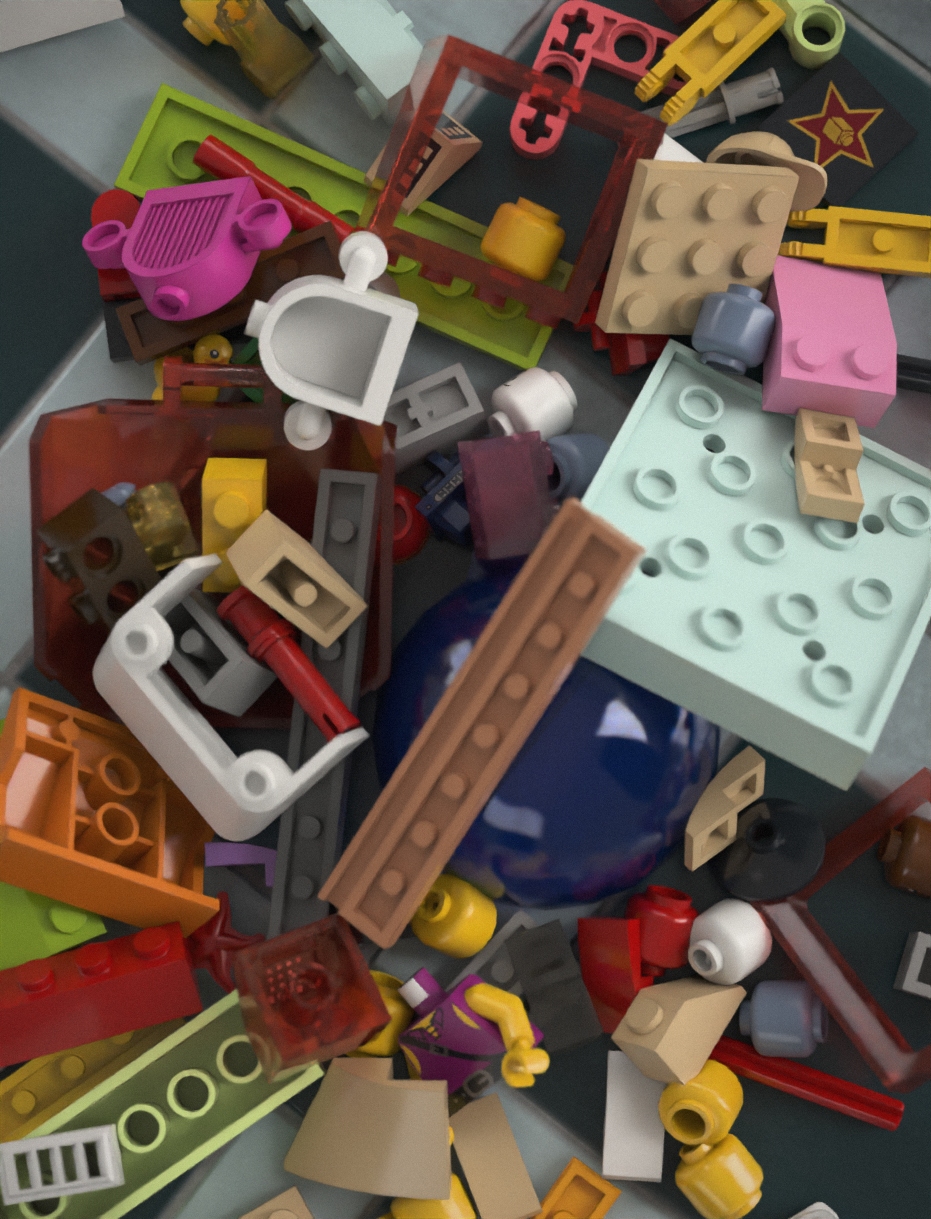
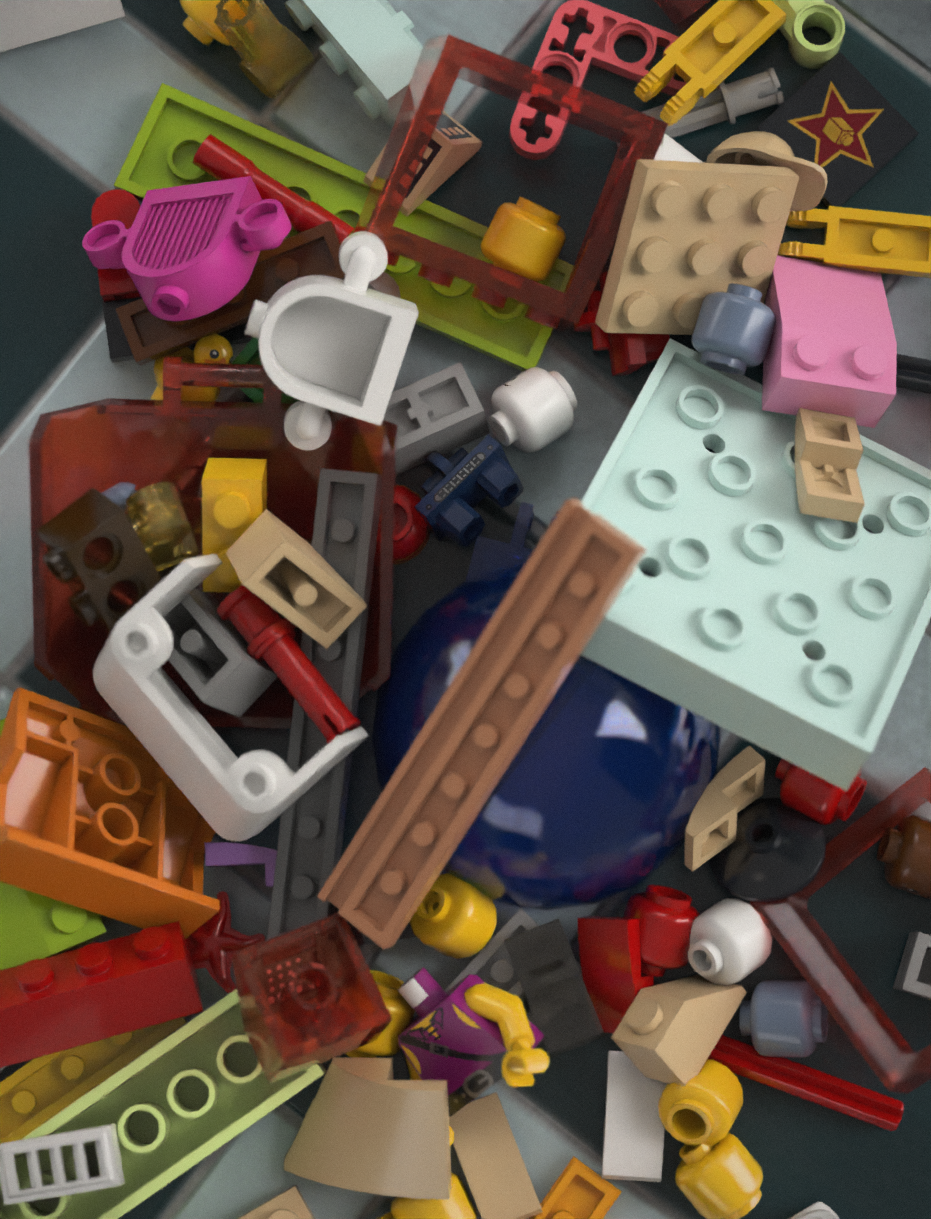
(508, 492): clear pink brick -> none
(574, 464): sand blue head -> none
(816, 796): none -> red head

